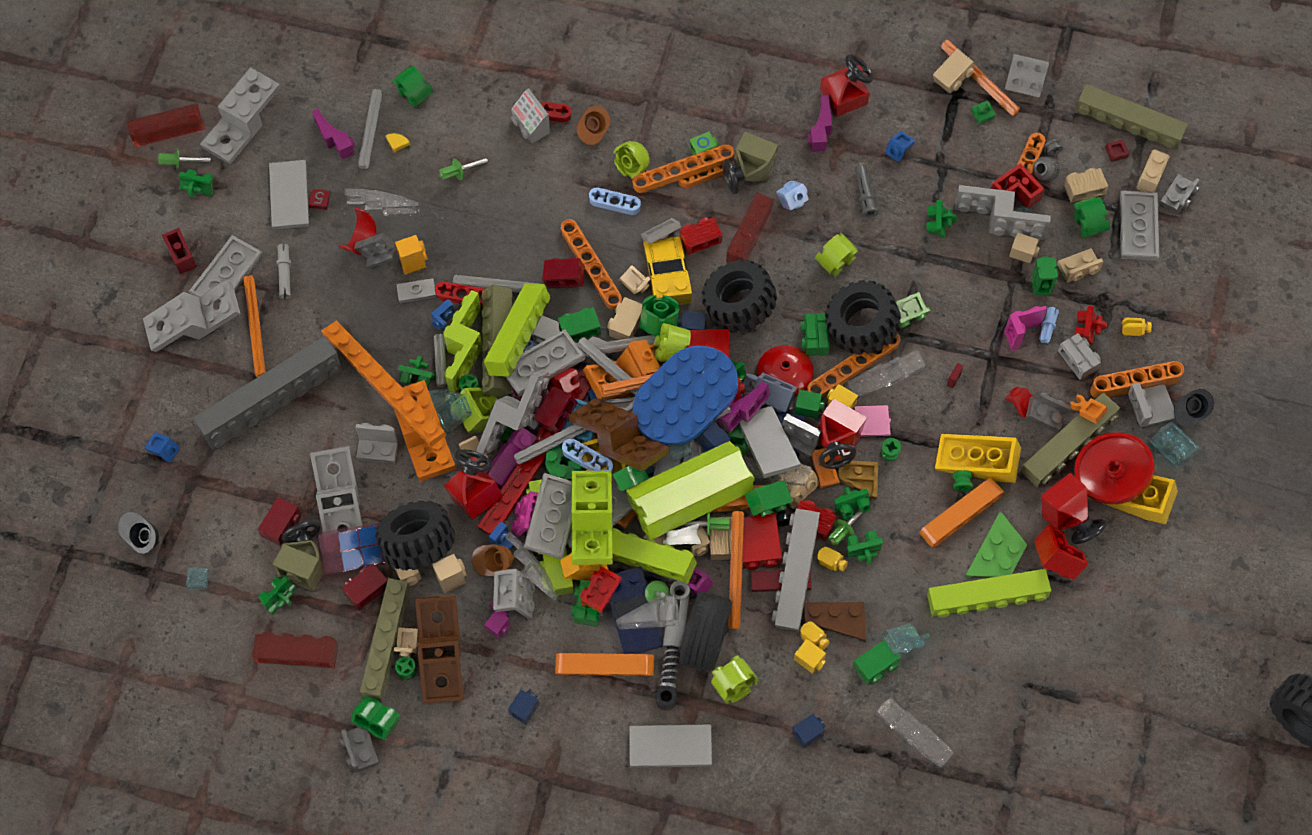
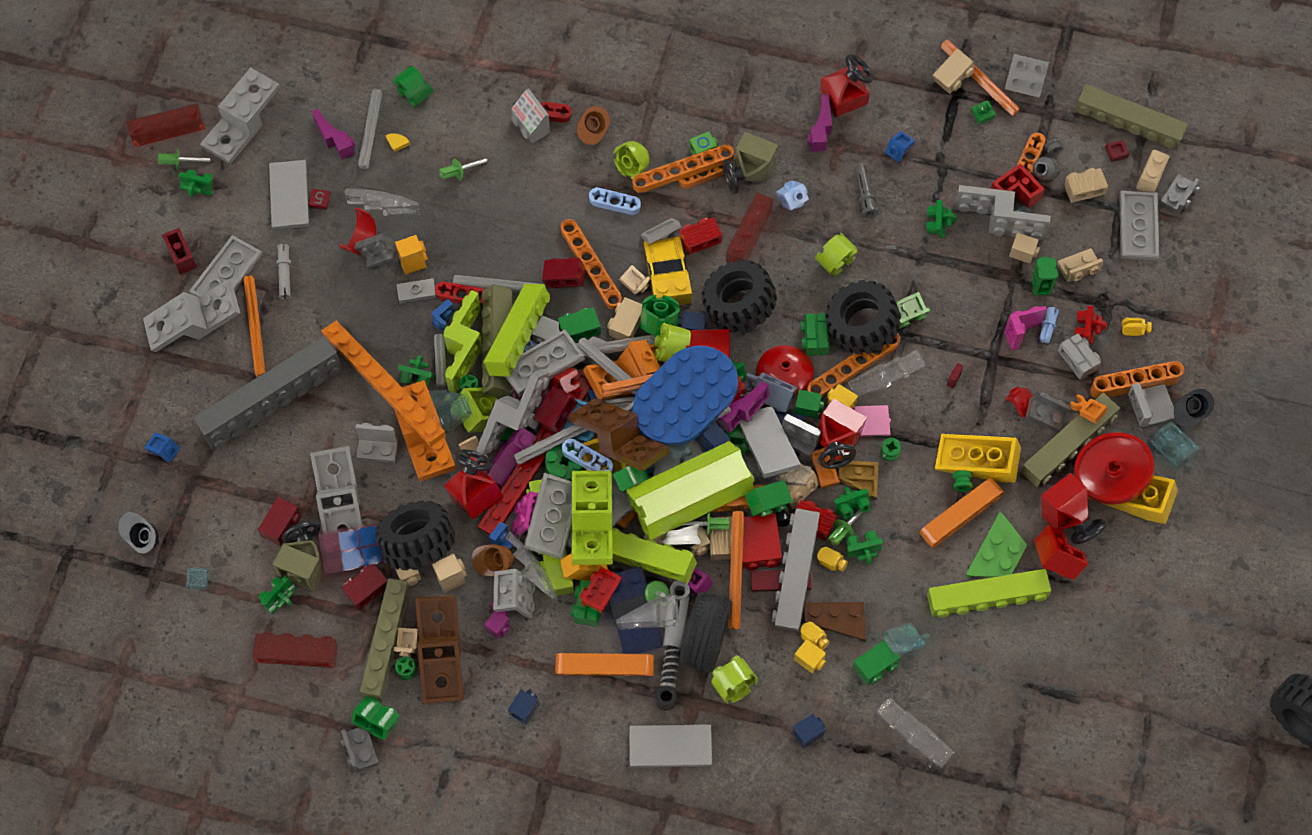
(1091, 216): green brick -> none

